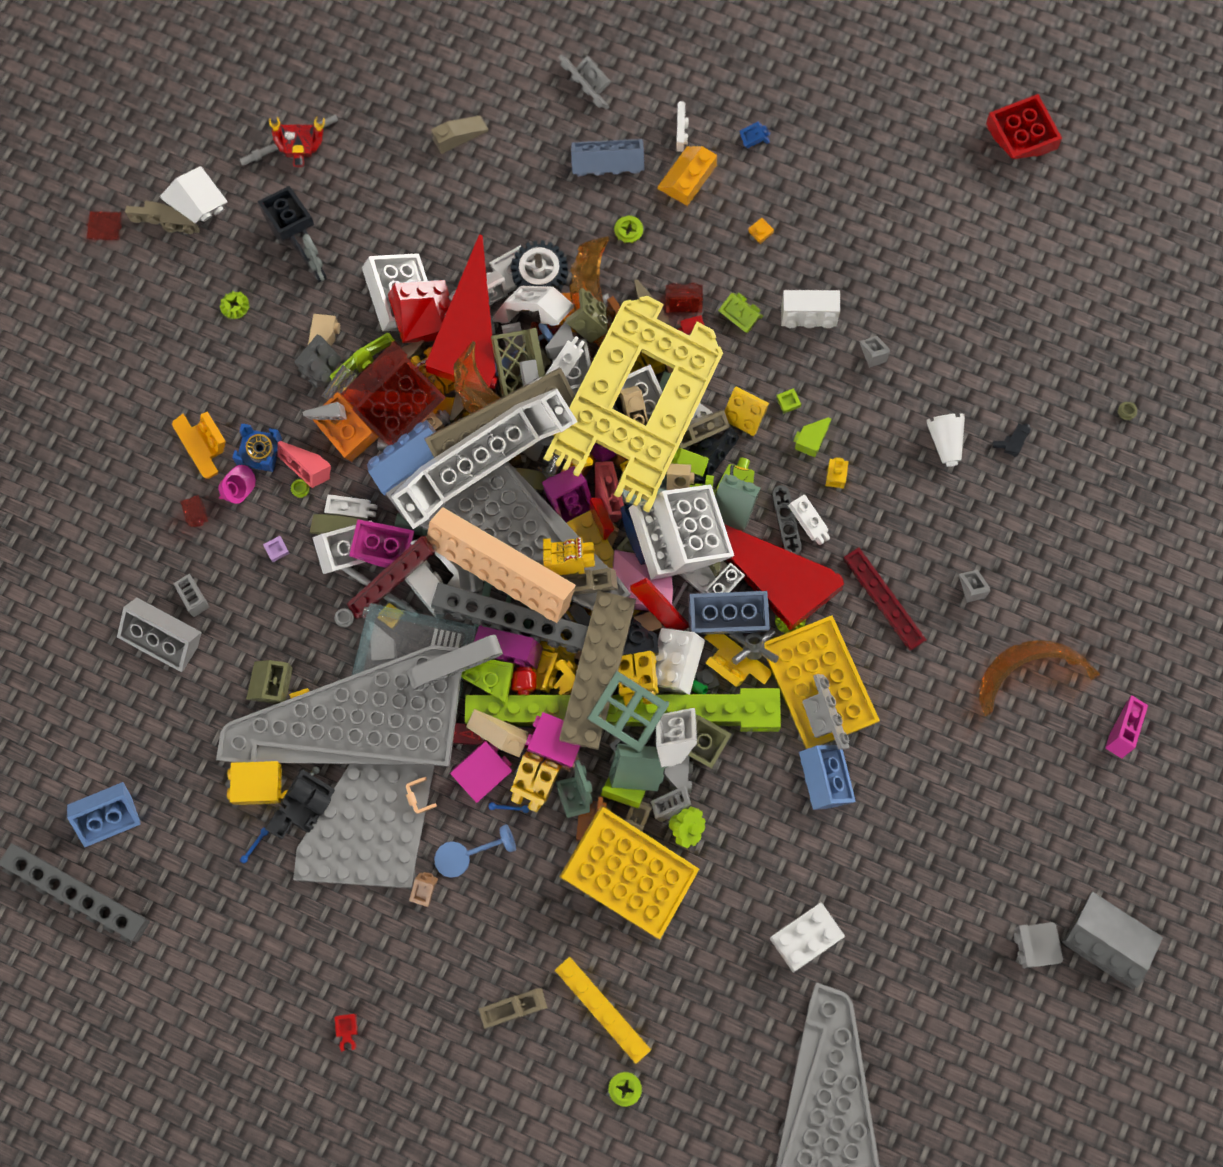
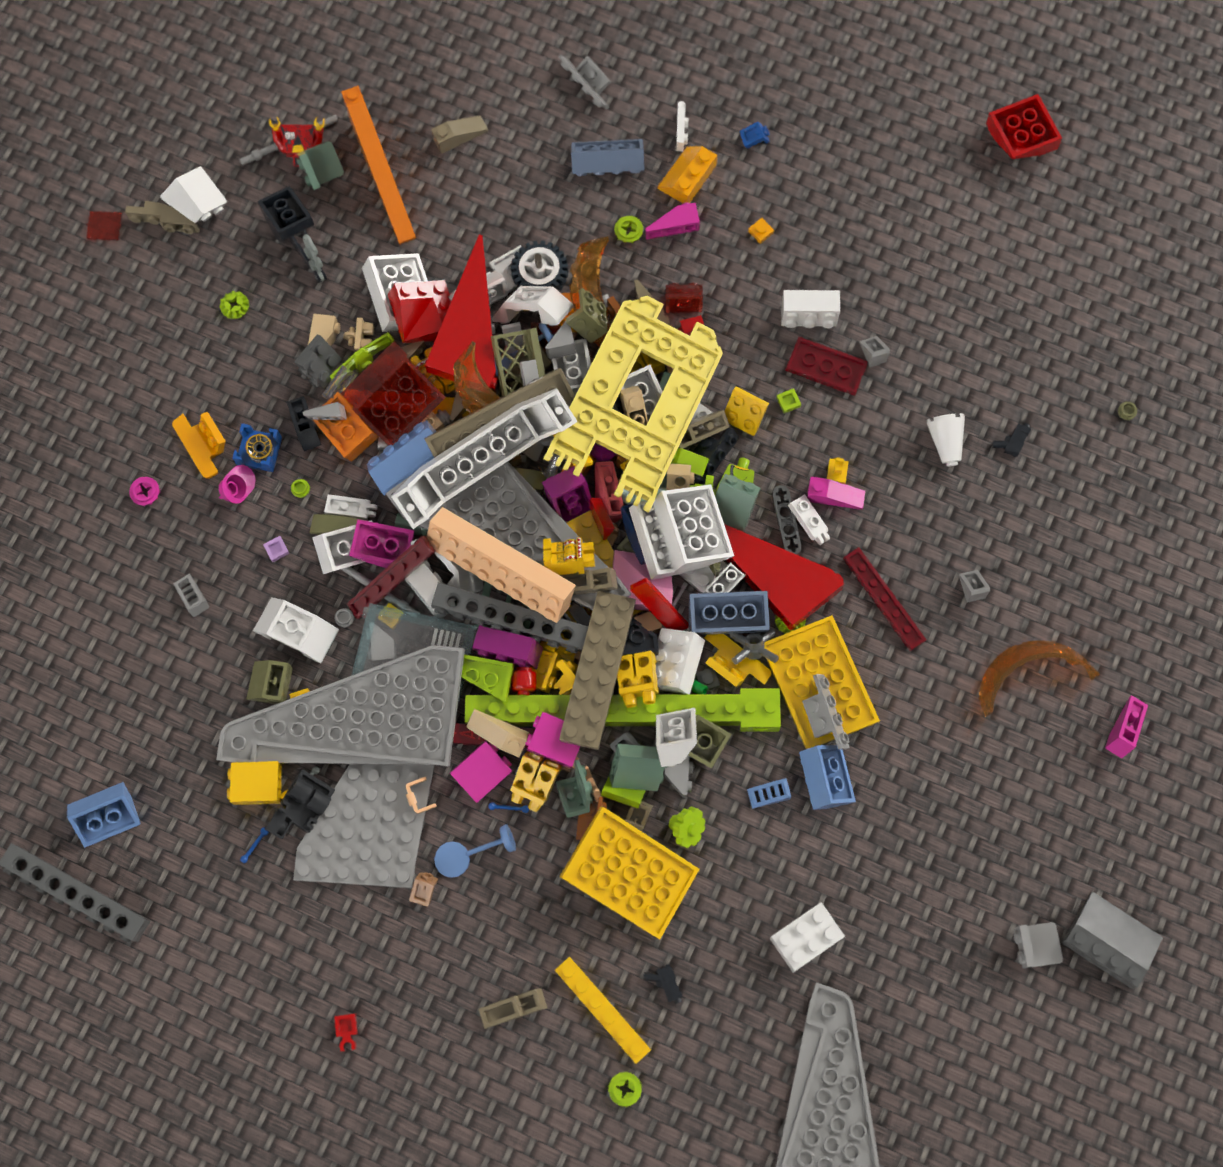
(136, 490): none -> dark pink gear
(158, 634): light grey slope -> none
(194, 511): clear red brick -> none
(296, 629): none -> white slope
(303, 426): none -> black slope
(305, 464): coral slope -> none
(320, 164): none -> sand green bracket
(362, 328): none -> tan hips
(377, 163): none -> orange slope
(454, 662): light grey beam -> none
(568, 357): white hinge -> none
(595, 791): none -> light nougat piece
(628, 711): sand green window -> none
(658, 804): light grey slope -> none
(666, 979): none -> black piece
(677, 221): none -> dark pink slope
(740, 312): lime bracket -> none
(783, 782): none -> medium blue slope
(811, 437): lime slope -> none
(826, 366): none -> dark red tile
(834, 493): none -> dark pink slope

